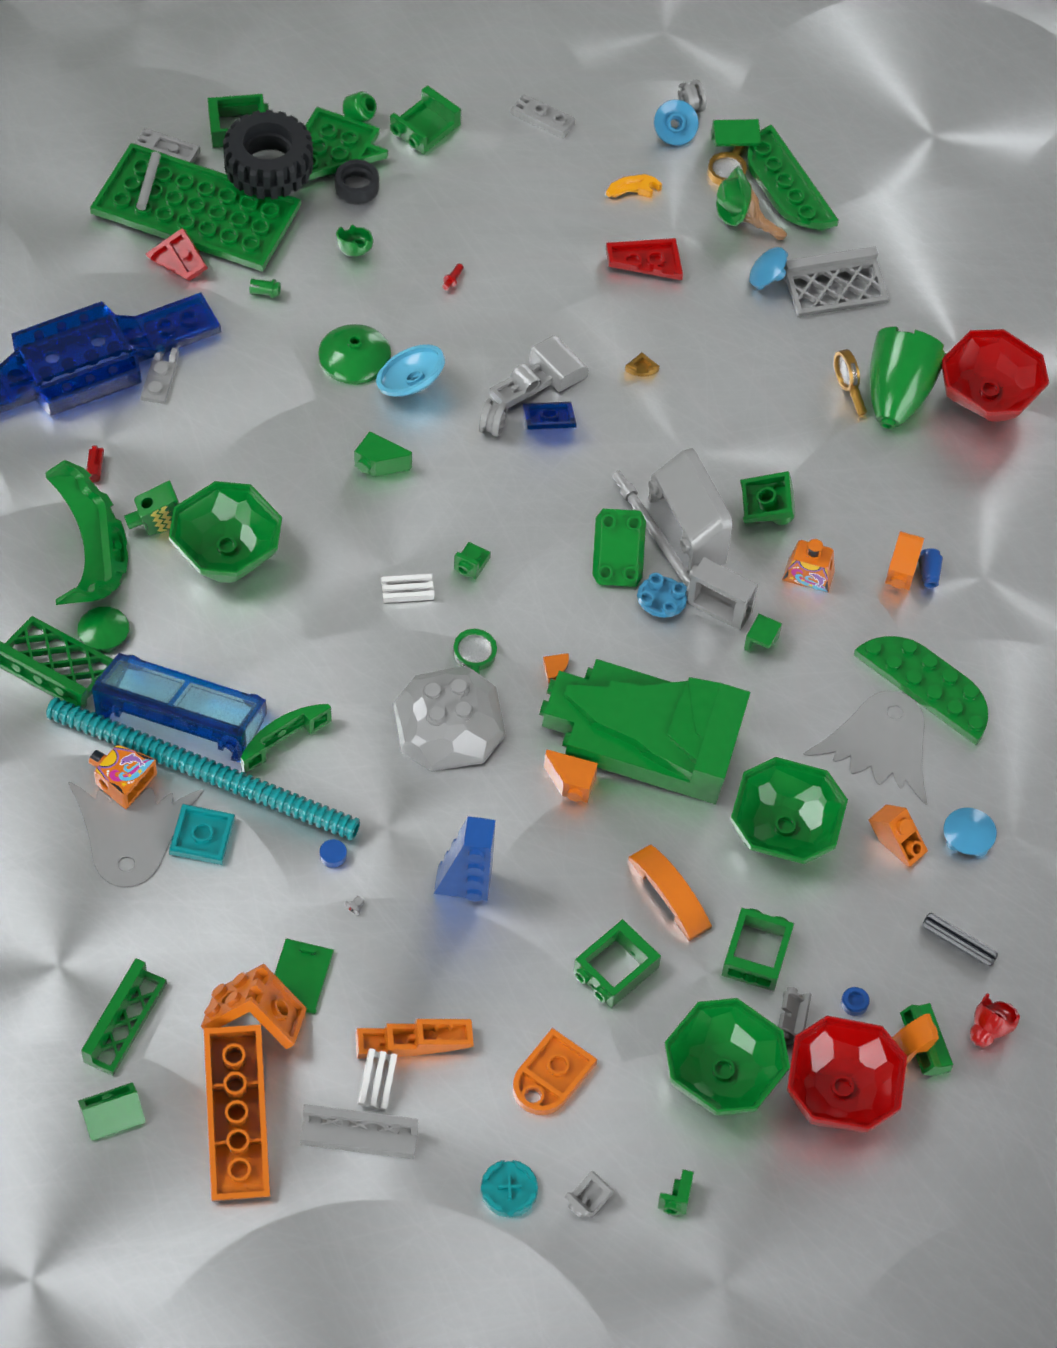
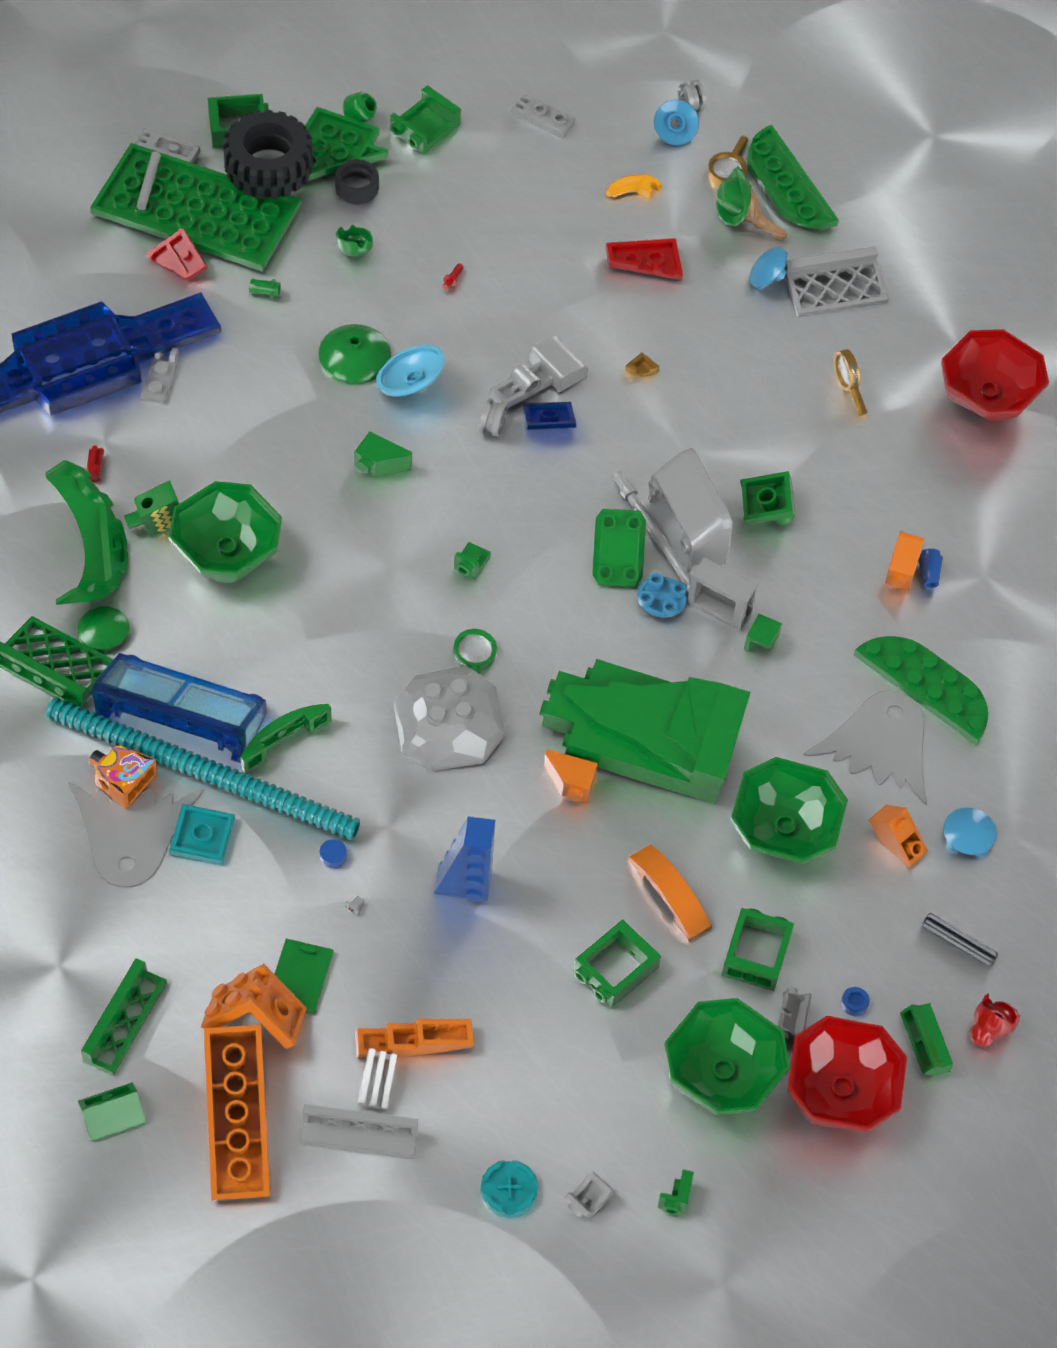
(407, 584): white tile -> none
(553, 1072): orange tile -> none
(554, 664): orange tile -> none
(736, 132): green panel -> none
(811, 565): orange torso -> none
(902, 373): green cylinder -> none
(917, 1036): orange slope -> none

